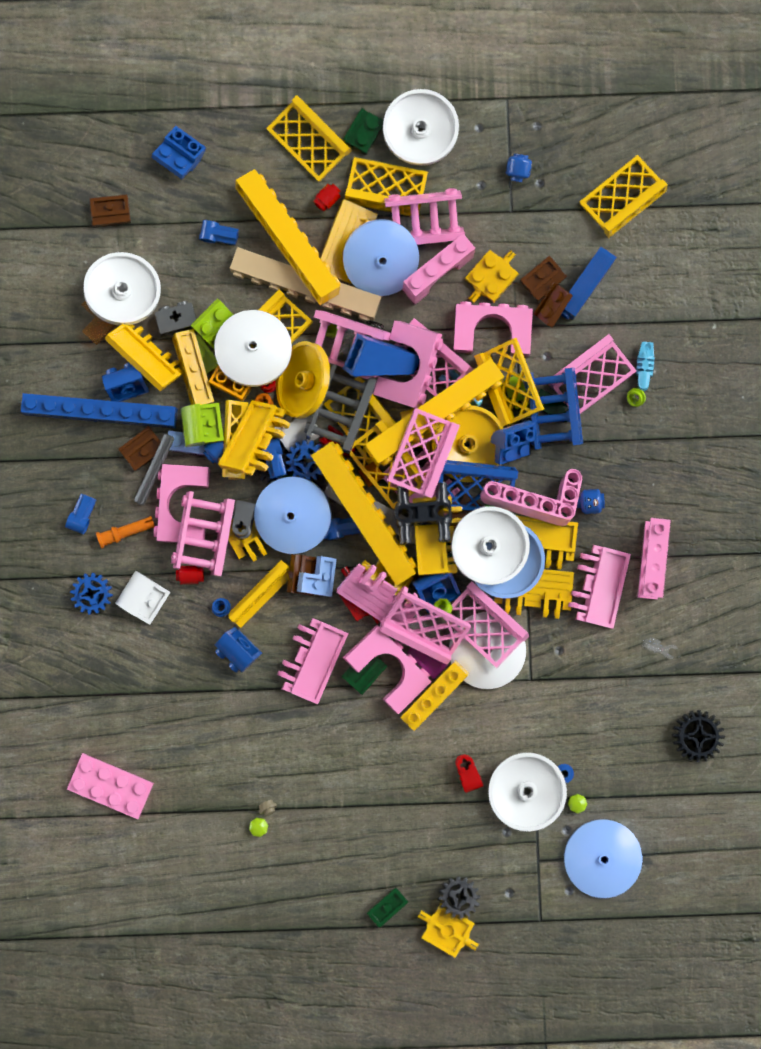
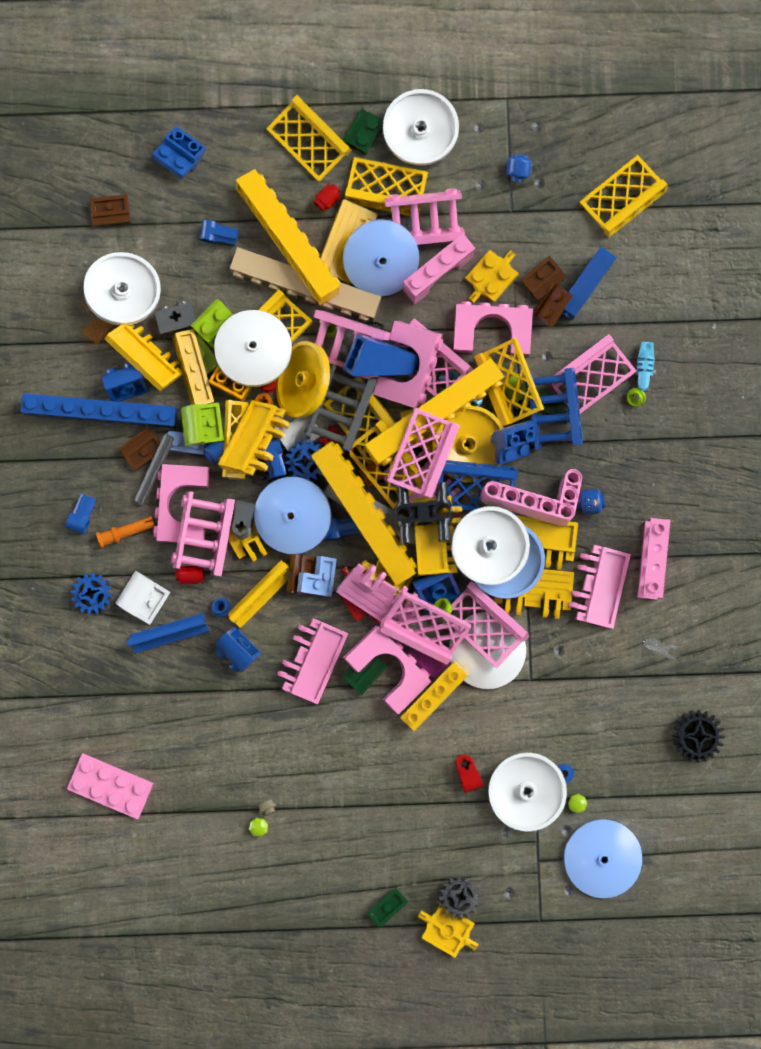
(168, 633): none -> blue fence

